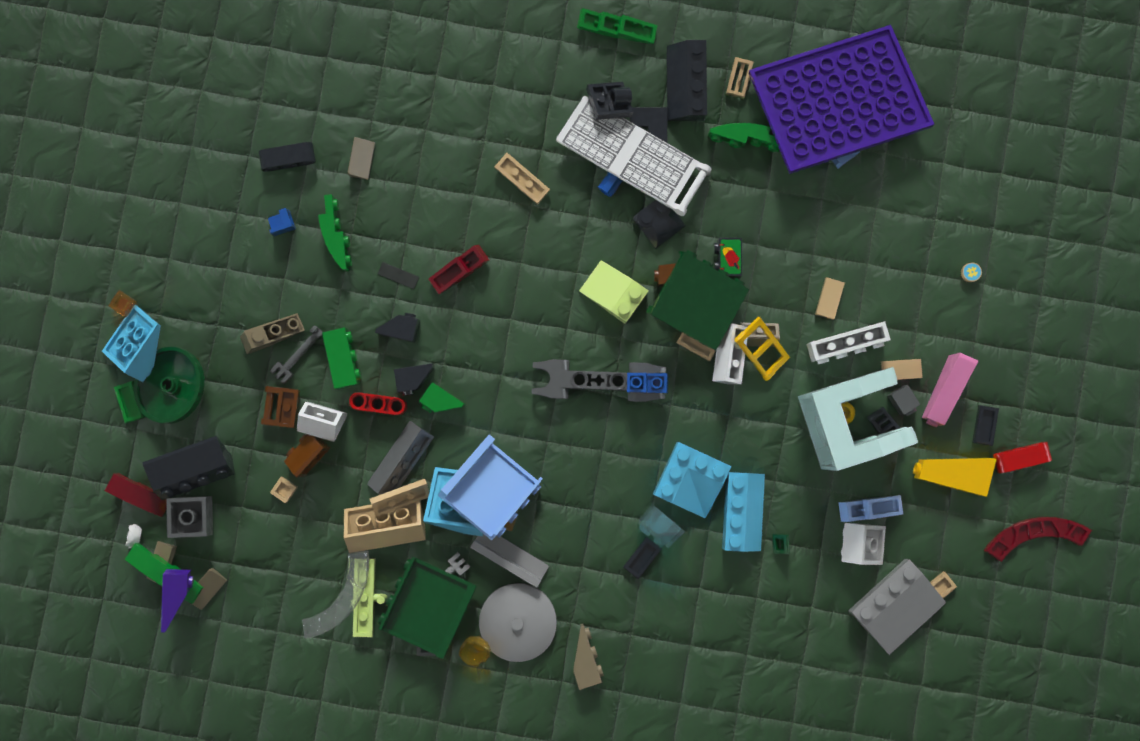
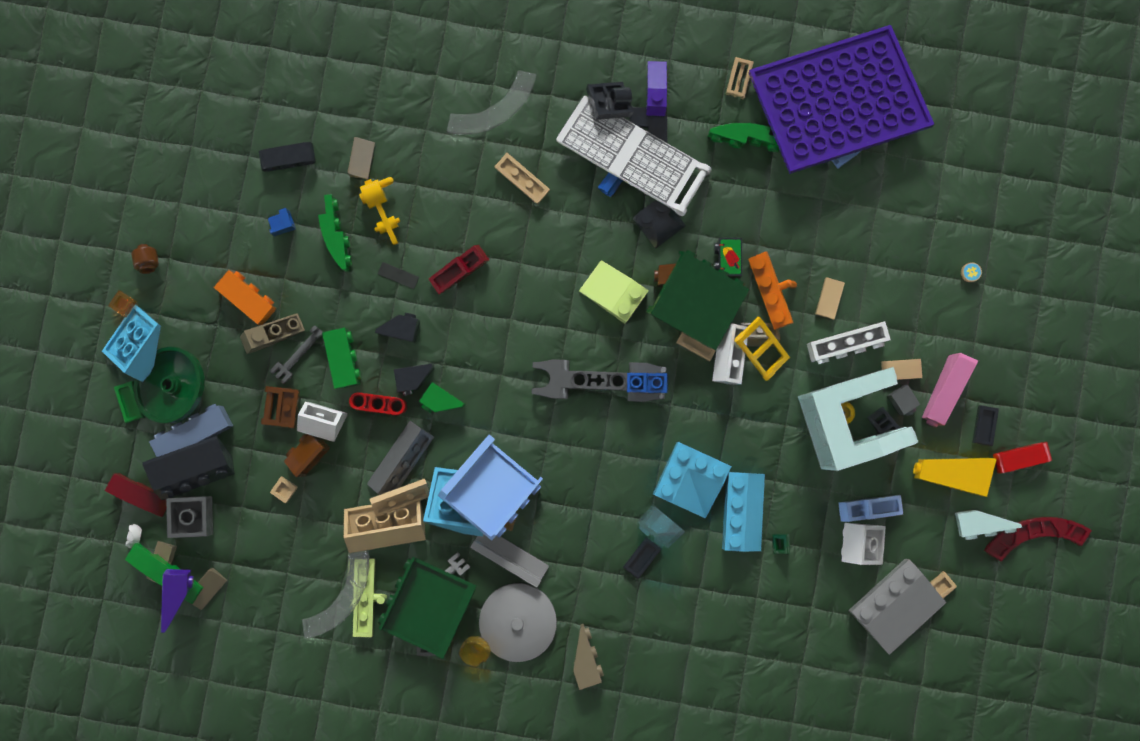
(145, 259): none -> reddish brown head
(197, 429): none -> sand blue brick
(245, 297): none -> orange brick
(373, 196): none -> yellow piece
(497, 114): none -> clear tile
(617, 26): green slope -> none
(656, 88): none -> dark purple slope
(687, 81): black slope -> none
(772, 290): none -> orange plate
(975, 522): none -> light aqua slope

